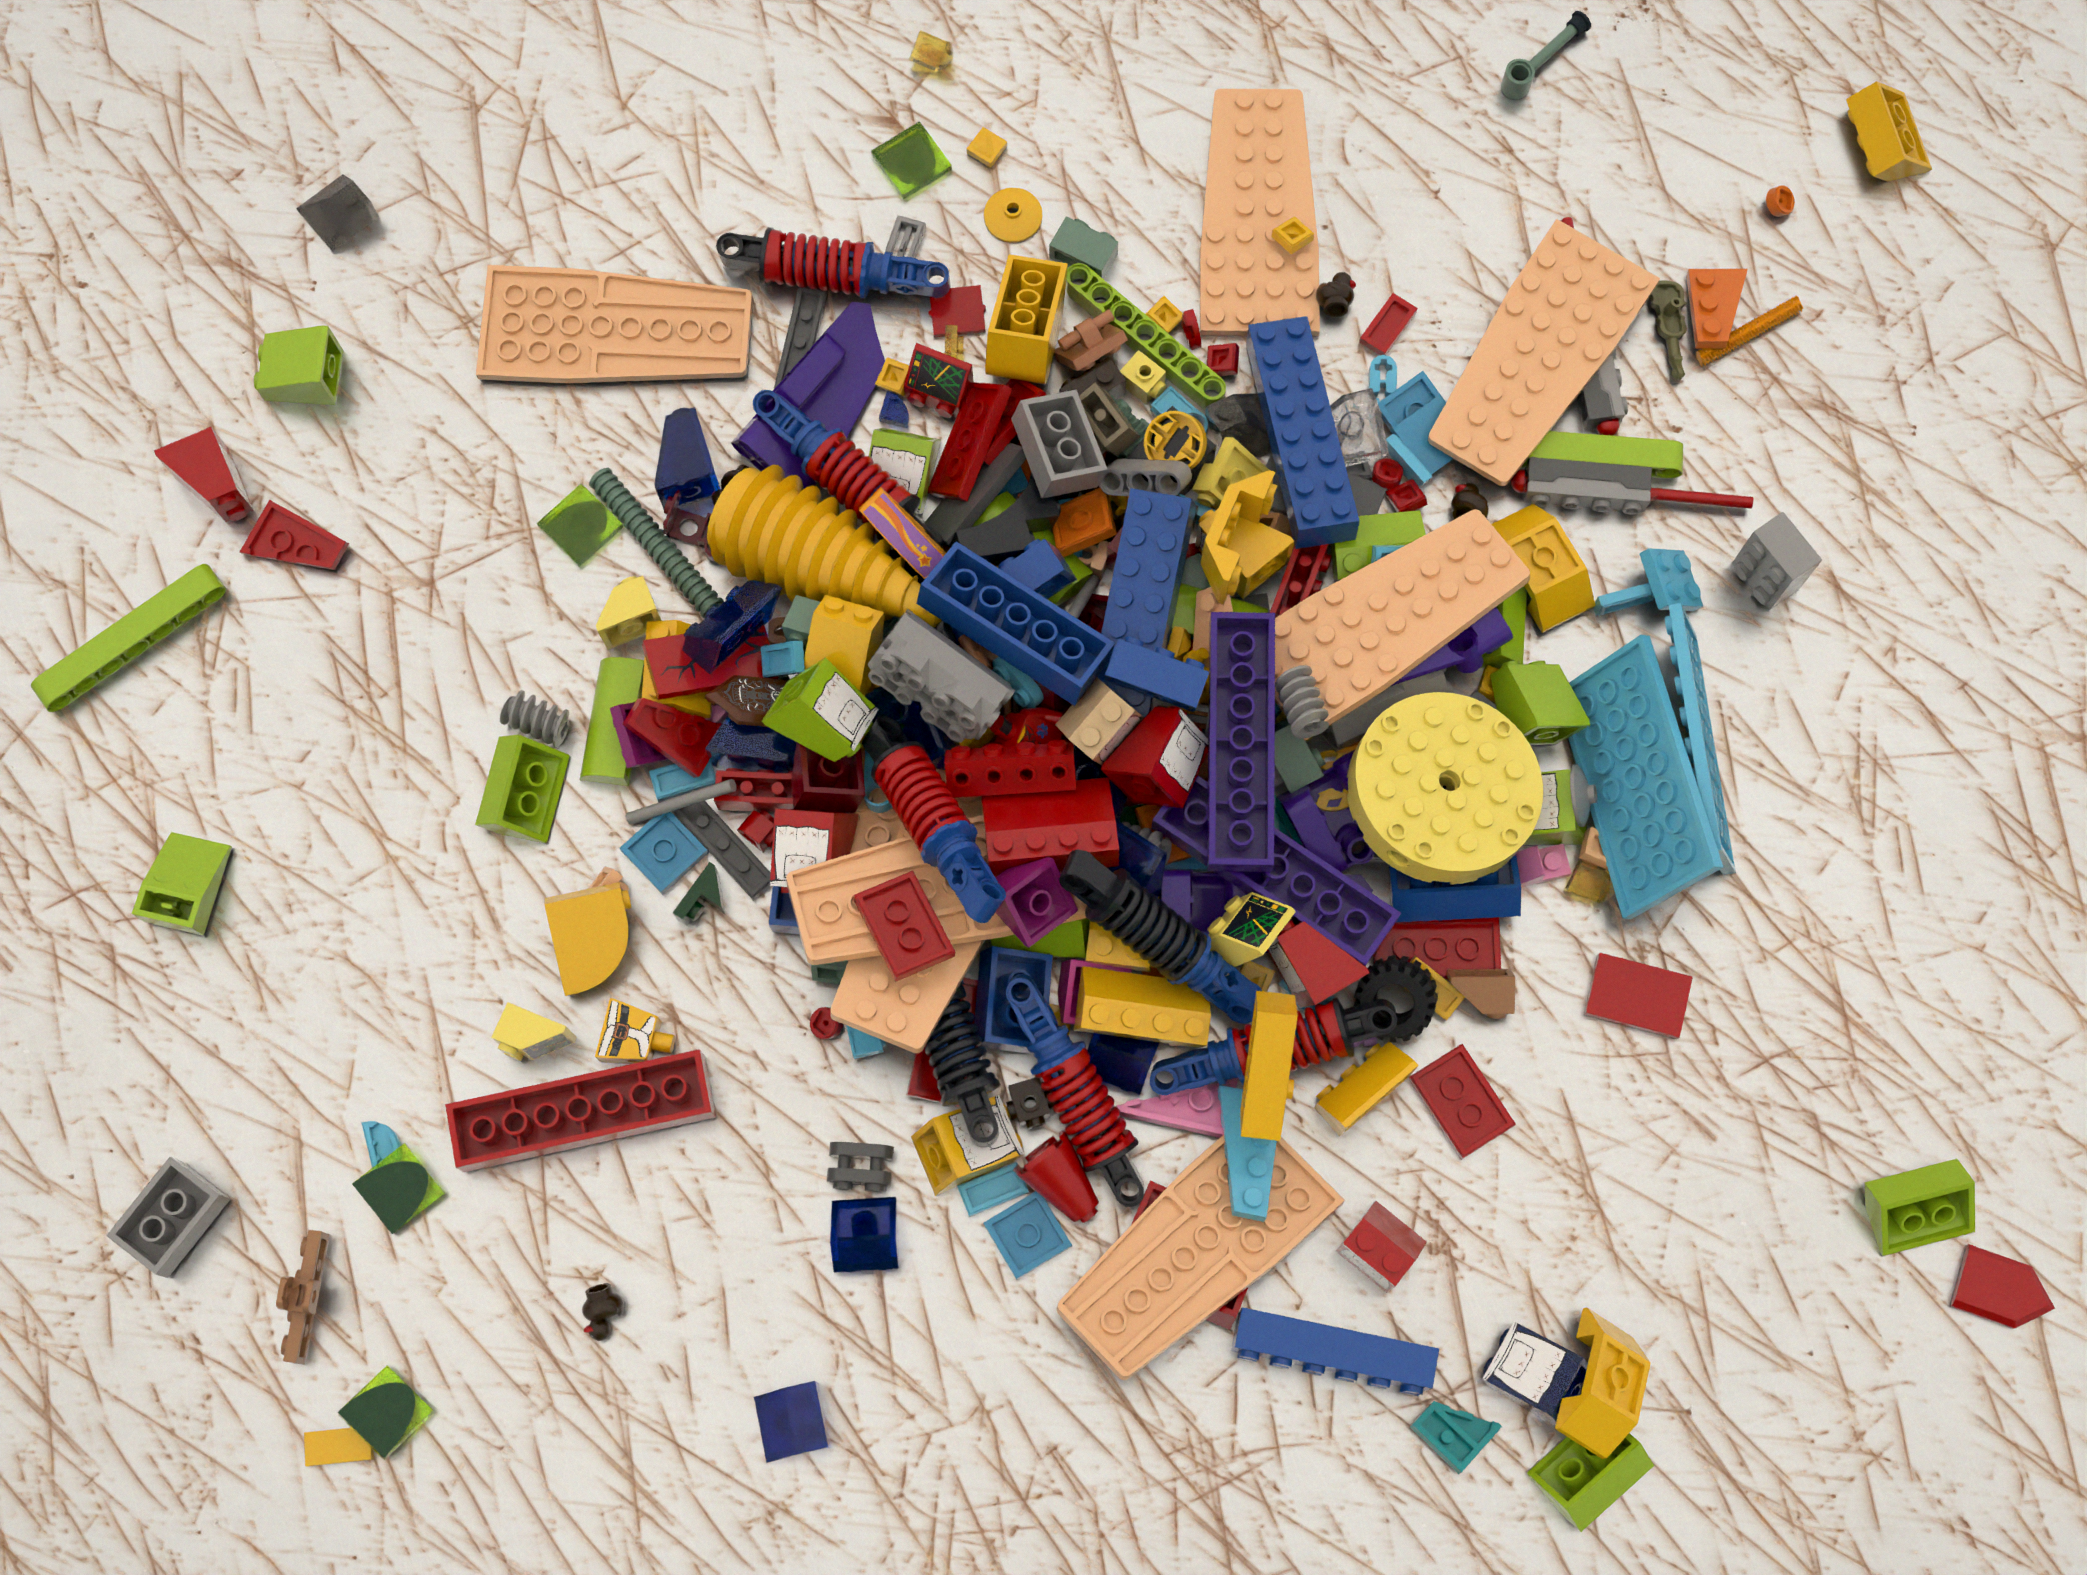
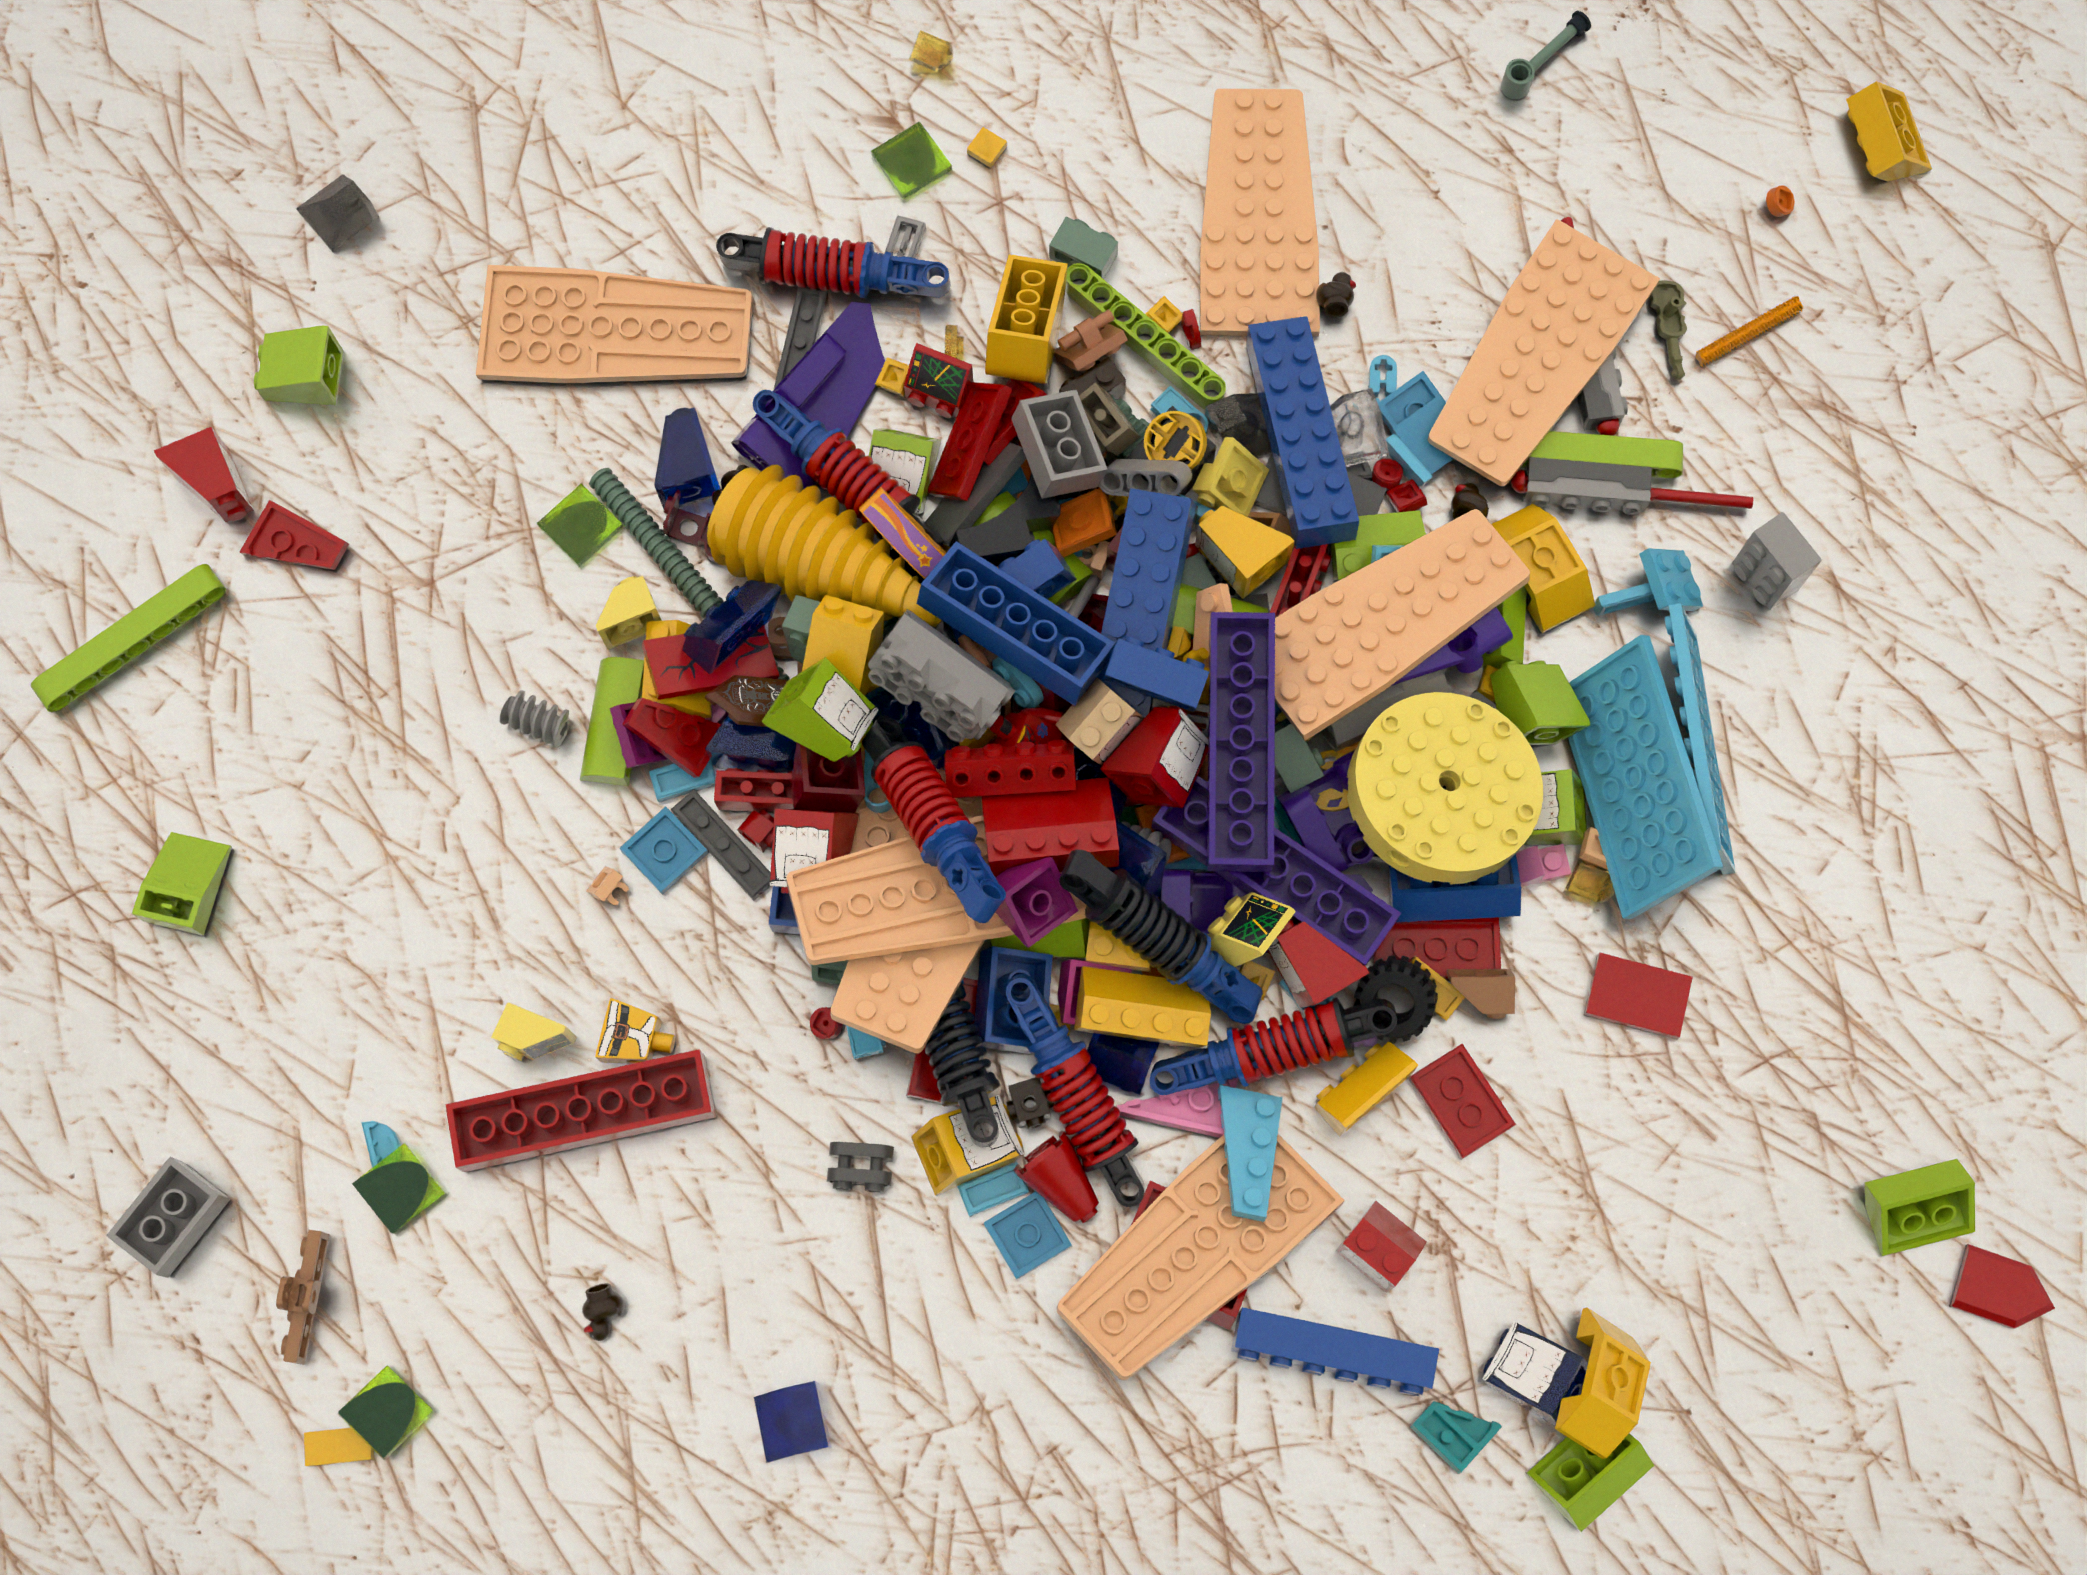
(522, 789): lime slope -> none
(588, 934): yellow brick -> none
(681, 801): light grey bar -> none
(705, 888): dark green slope -> none
(782, 659): medium azure tile -> none
(864, 1234): clear blue slope -> none
(894, 411): clear blue tile -> none
(904, 926): red tile -> none
(958, 307): red piece -> none
(1013, 226): yellow dish -> none
(1144, 377): light yellow brick -> none
(1223, 359): red tile -> none
(1245, 500): yellow slope -> none
(1268, 1066): yellow brick -> none
(1292, 235): yellow tile -> none
(1302, 702): light grey piece -> none
(1388, 325): red tile -> none
(1581, 794): light grey dish -> none
(1713, 304): orange wing -> none

